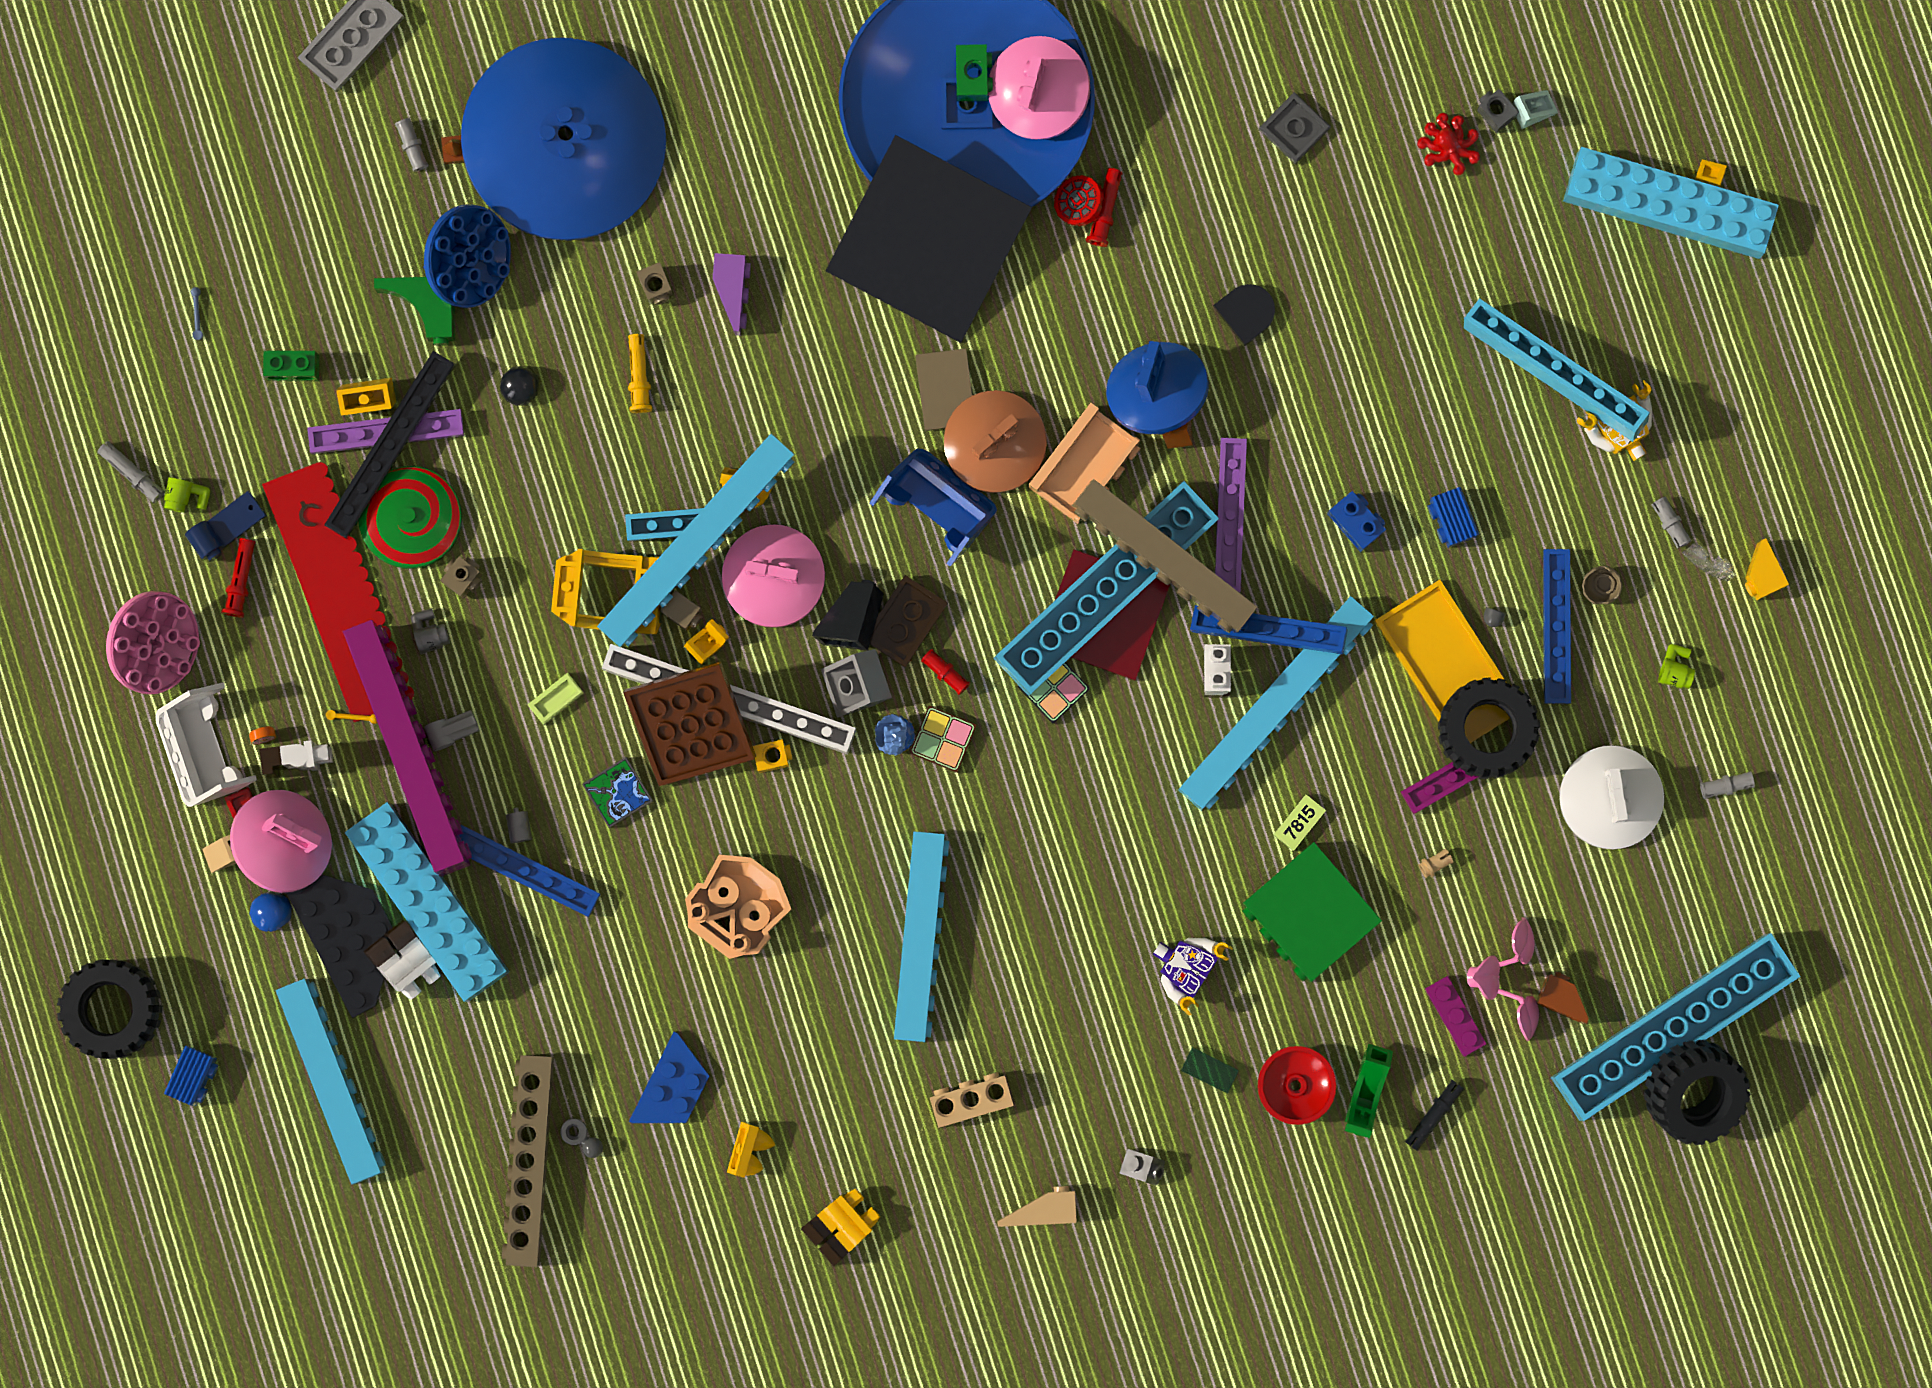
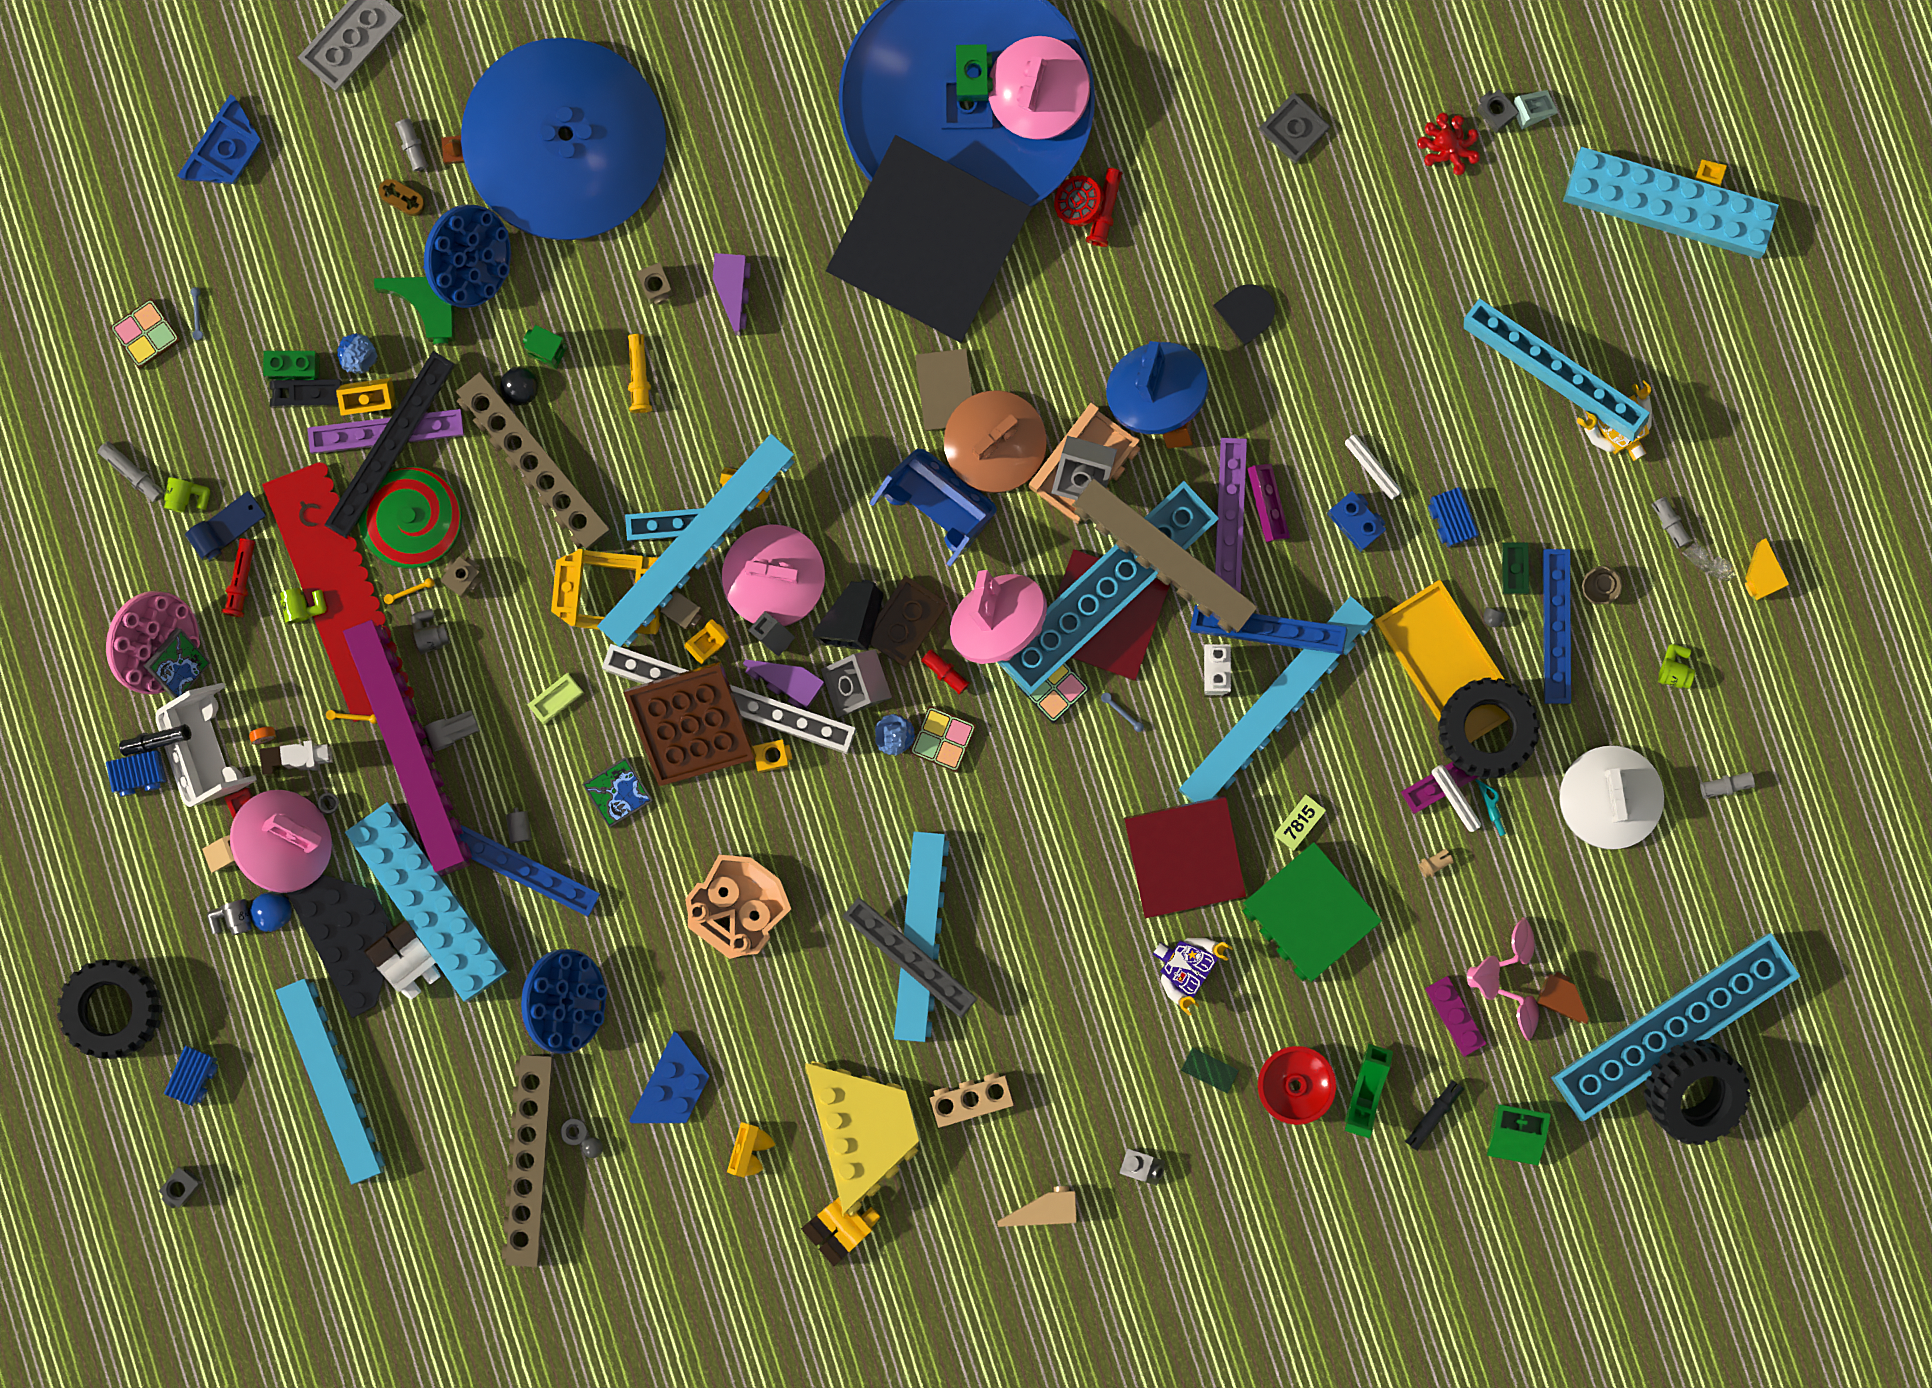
(133, 746): none -> black pin
(135, 773): none -> blue brick
(145, 333): none -> tile
(177, 664): none -> tile
(191, 1185): none -> dark grey brick
(223, 148): none -> blue wing
(235, 915): none -> flat silver piece
(295, 606): none -> lime piece
(305, 393): none -> black plate
(332, 800): none -> dark grey hinge
(356, 353): none -> medium blue piece
(389, 599): none -> yellow hinge
(404, 192): none -> pearl gold beam
(479, 389): none -> dark tan brick
(544, 346): none -> green brick
(563, 1001): none -> blue bracket
(771, 633): none -> dark grey brick
(791, 680): none -> medium lavender slope
(864, 1130): none -> light yellow piece
(909, 957): none -> dark grey tile
(998, 617): none -> bright pink bracket
(1080, 464): none -> light grey slope
(1106, 698): none -> sand blue hinge
(1185, 856): none -> dark red tile
(1268, 503): none -> magenta plate
(1373, 467): none -> white axle
(1456, 798): none -> white axle
(1493, 811): none -> teal hand
(1515, 568): none -> dark green plate
(1518, 1134): none -> green slope

